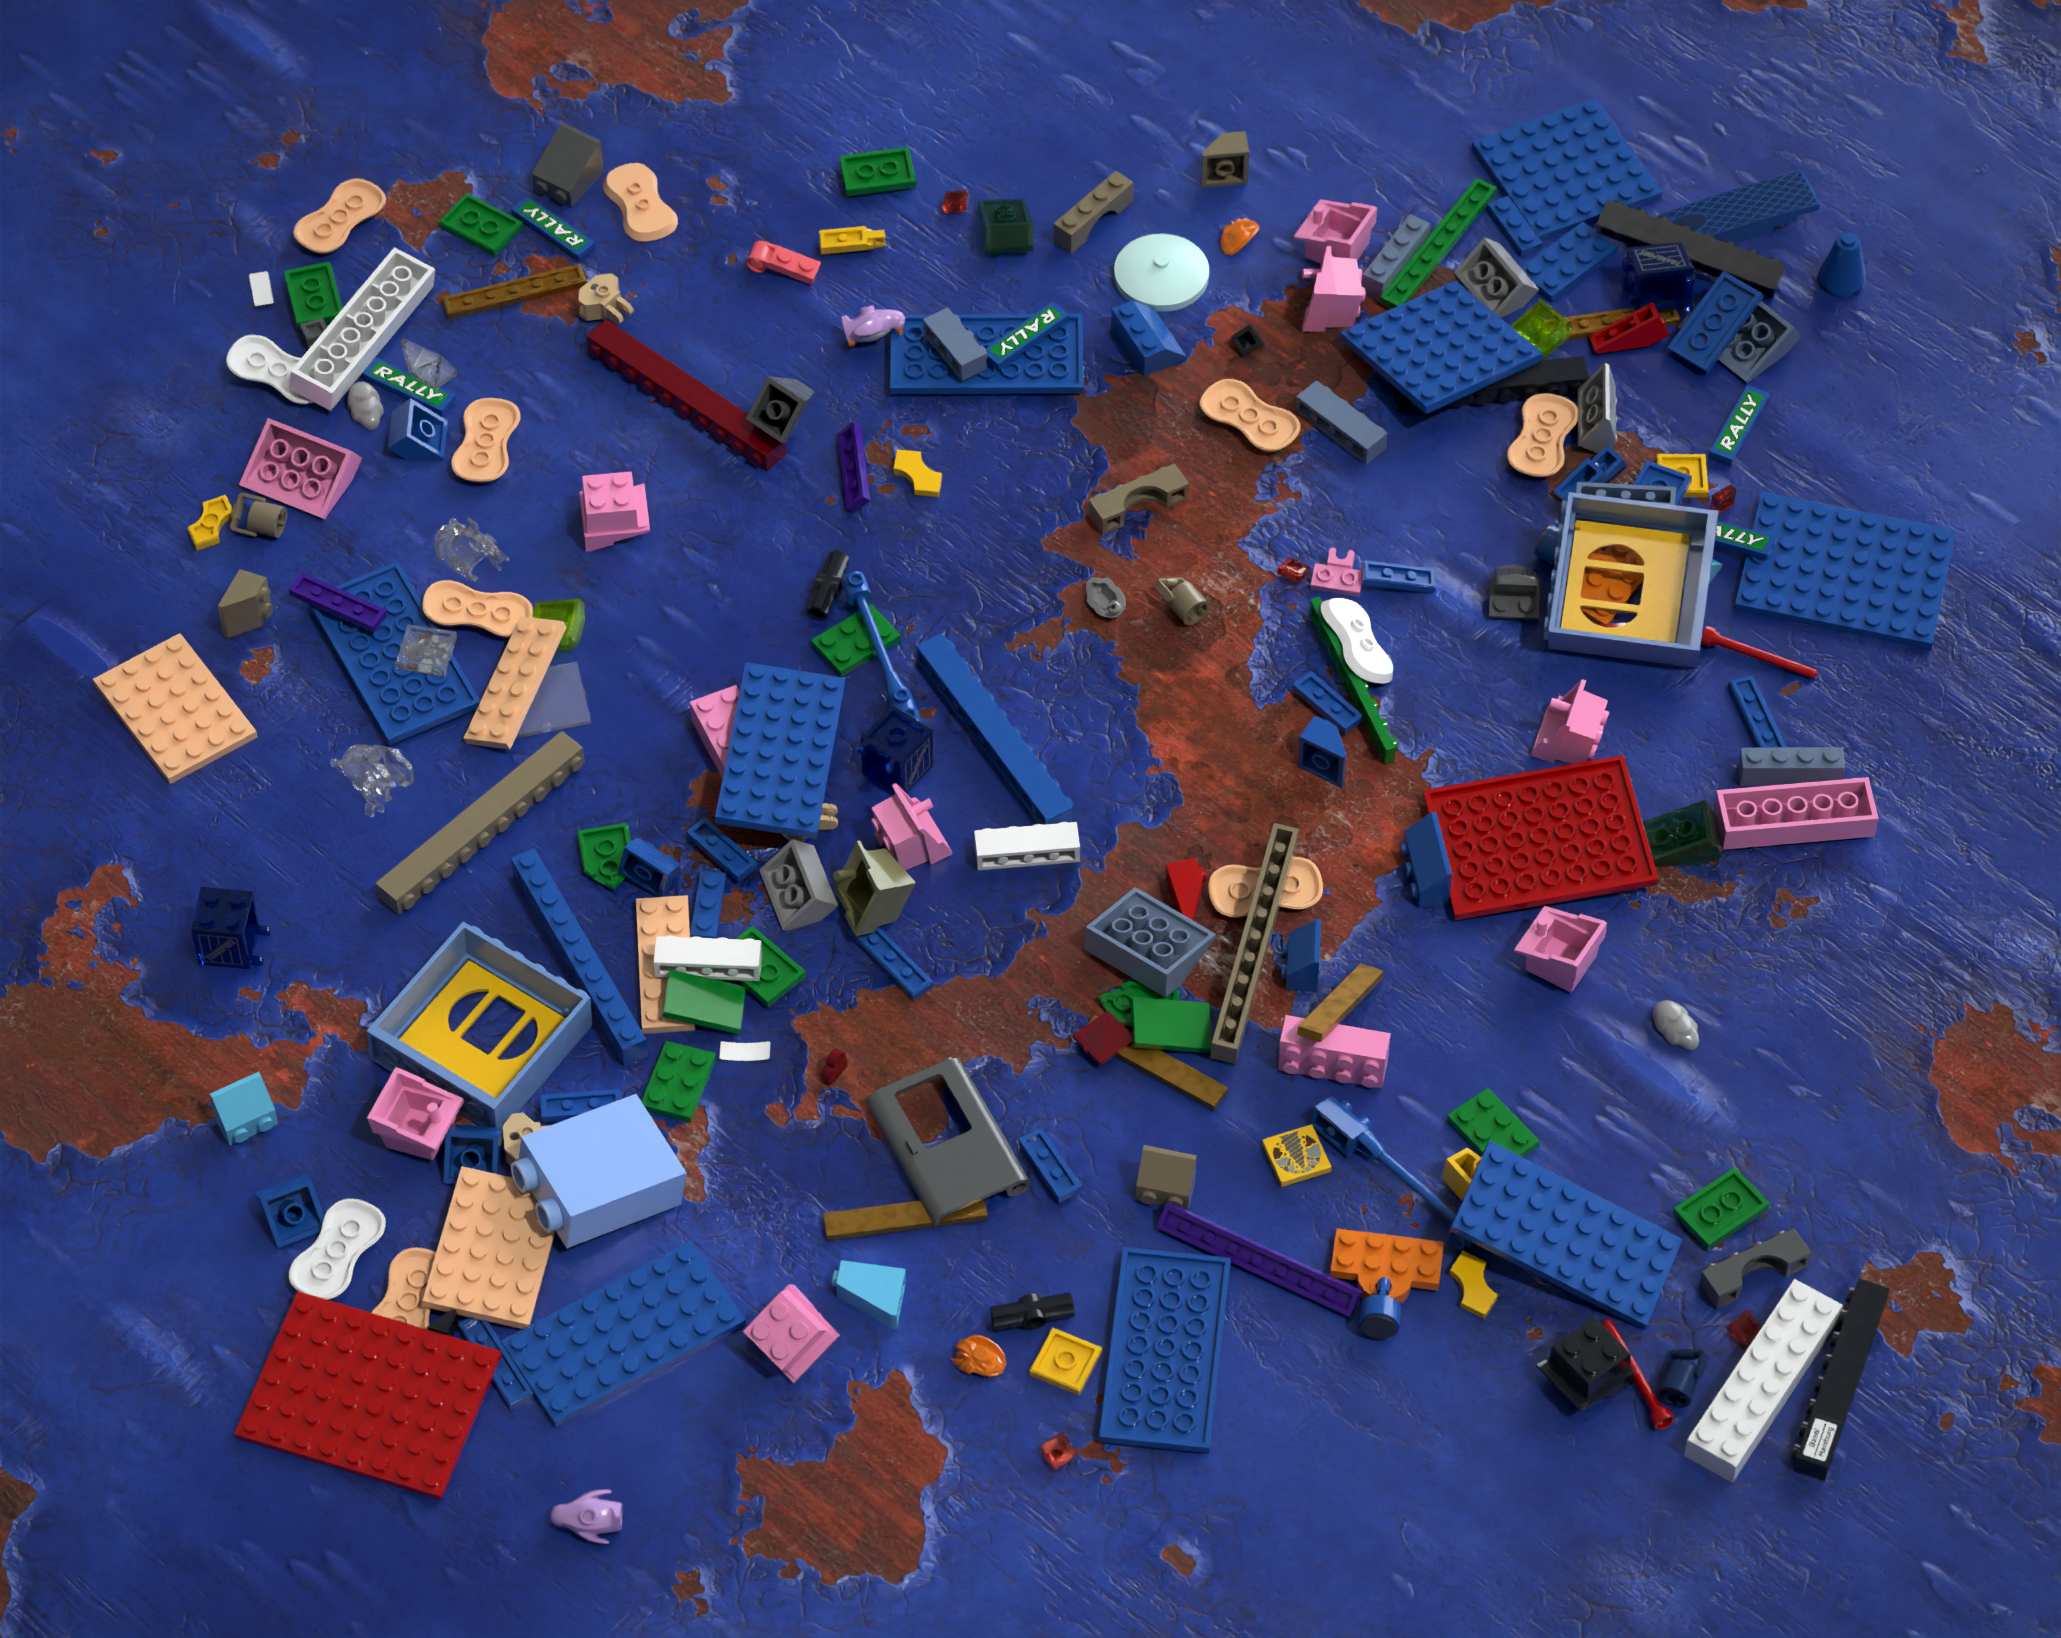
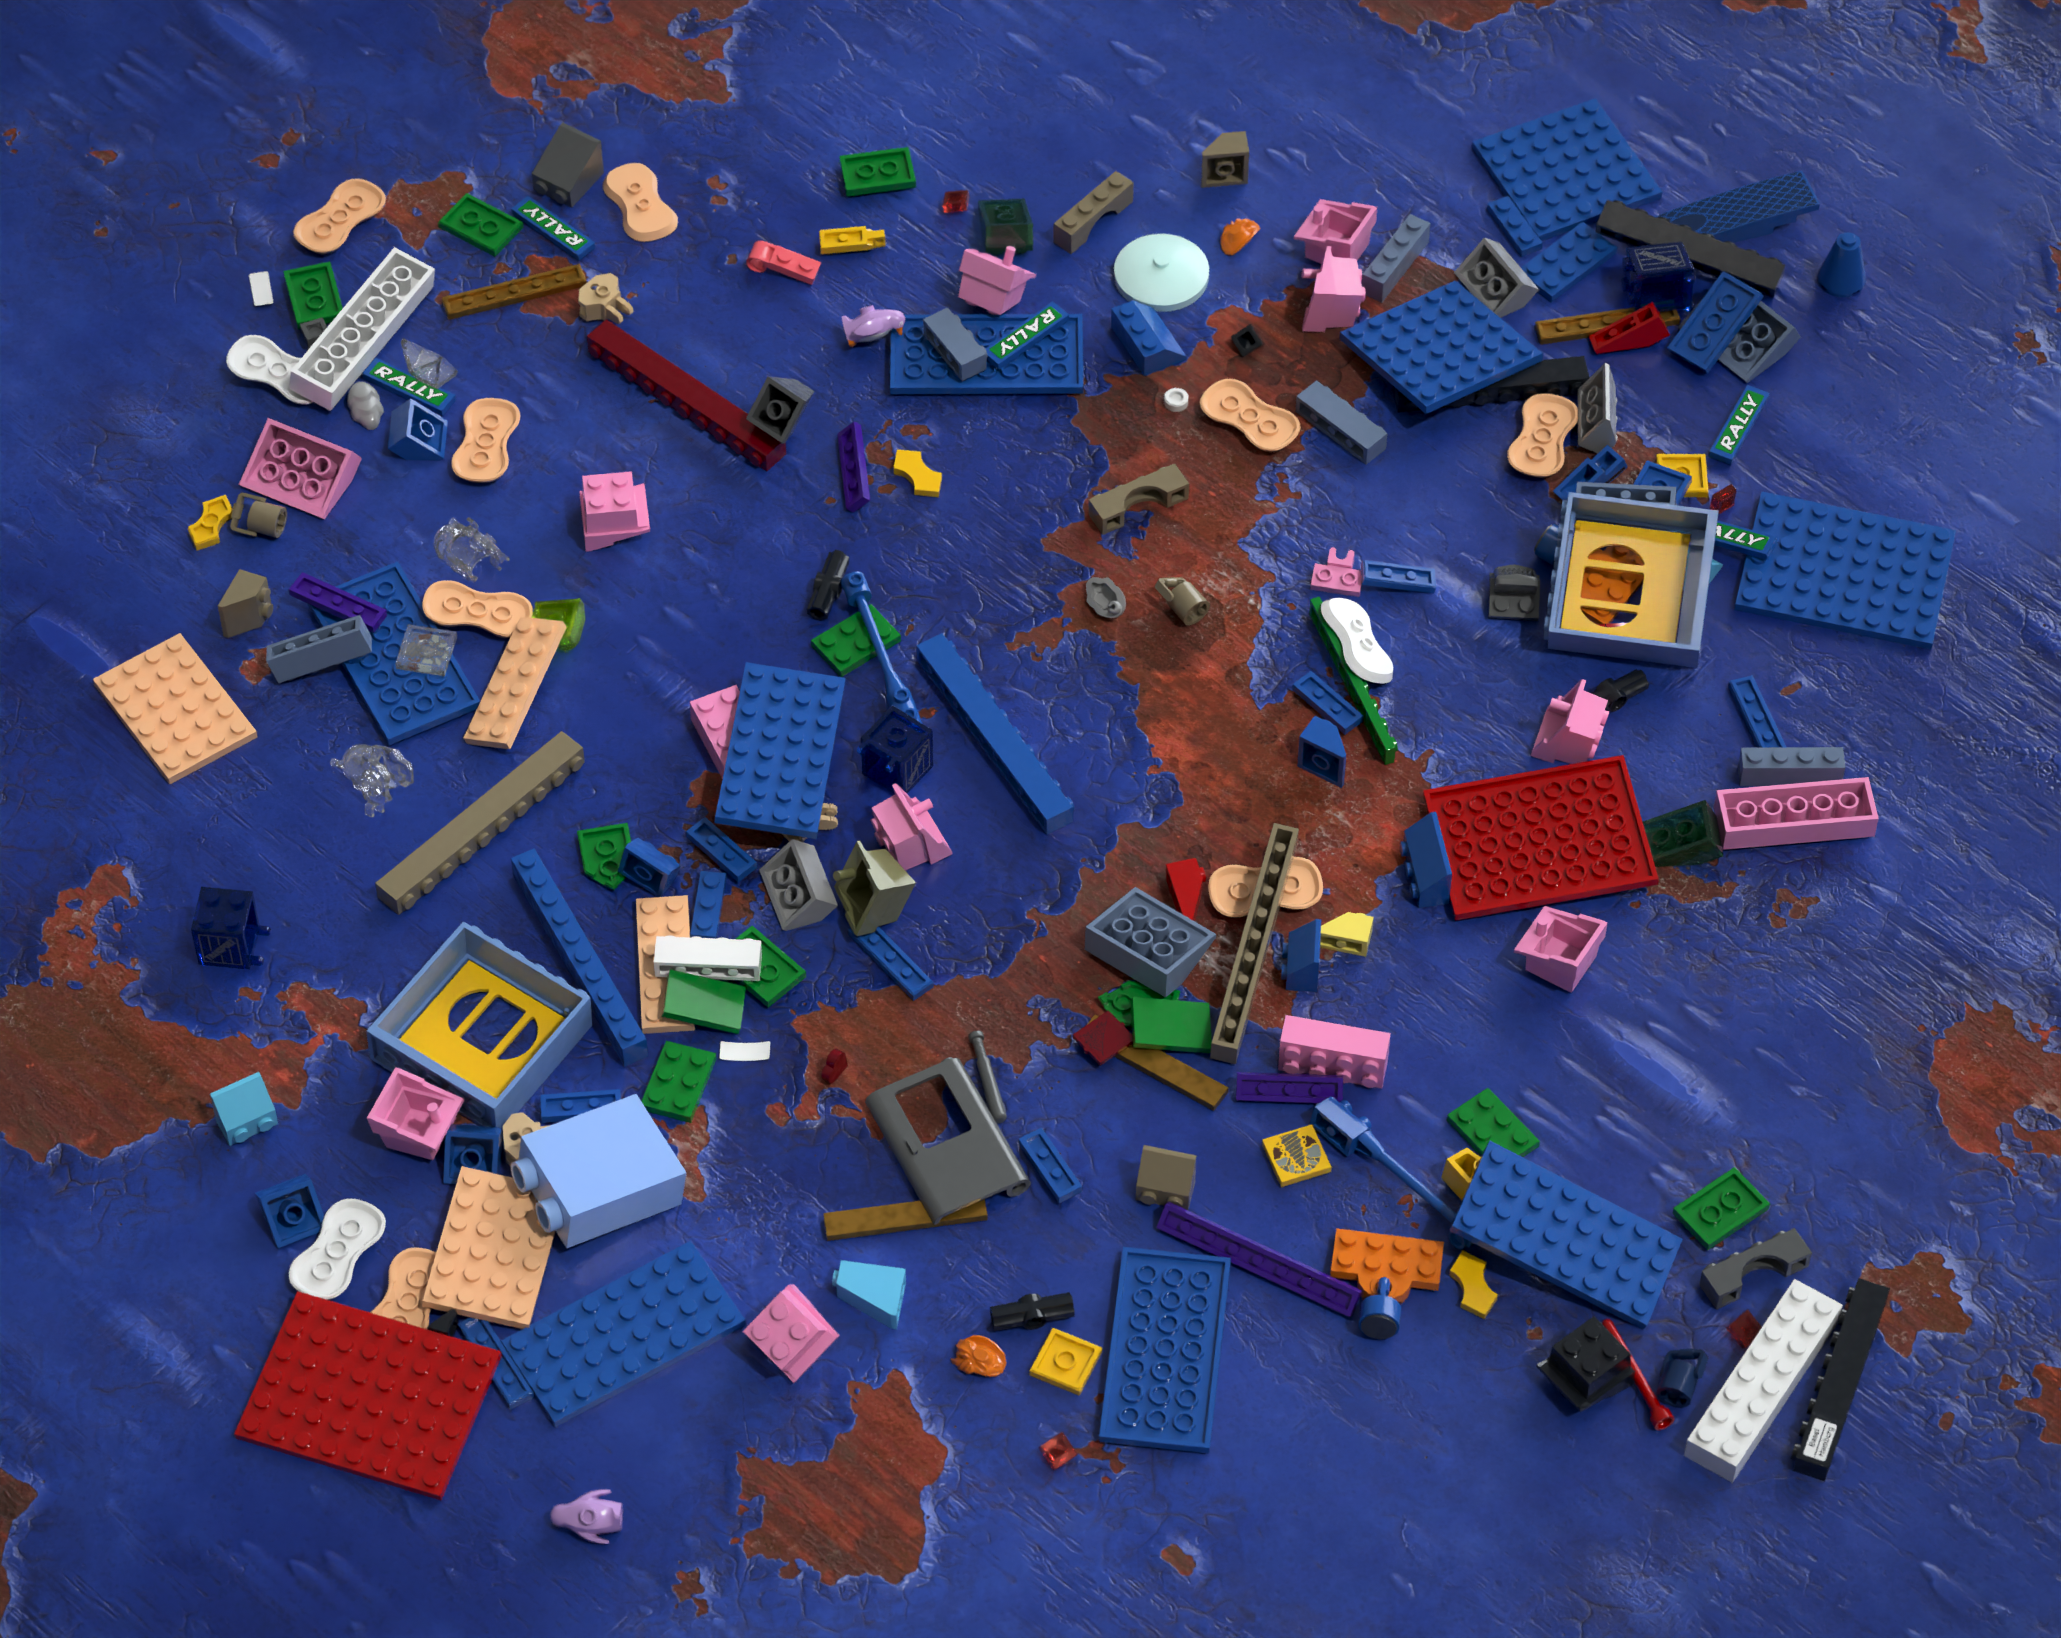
(319, 649): none -> sand blue brick
(558, 702): clear piece -> none
(987, 1077): none -> dark grey piece
(992, 281): none -> bright pink piece
(1027, 846): white brick -> none
(1176, 399): none -> white tile
(1288, 1087): none -> dark purple plate
(1293, 570): clear red tile -> none
(1340, 1002): pearl gold tile -> none
(1348, 933): none -> light yellow slope
(1438, 244): green plate -> none
(1543, 327): clear neon green slope -> none
(1621, 689): none -> black piece
(1676, 1024): light grey arm -> none
(1712, 638): red piece -> none

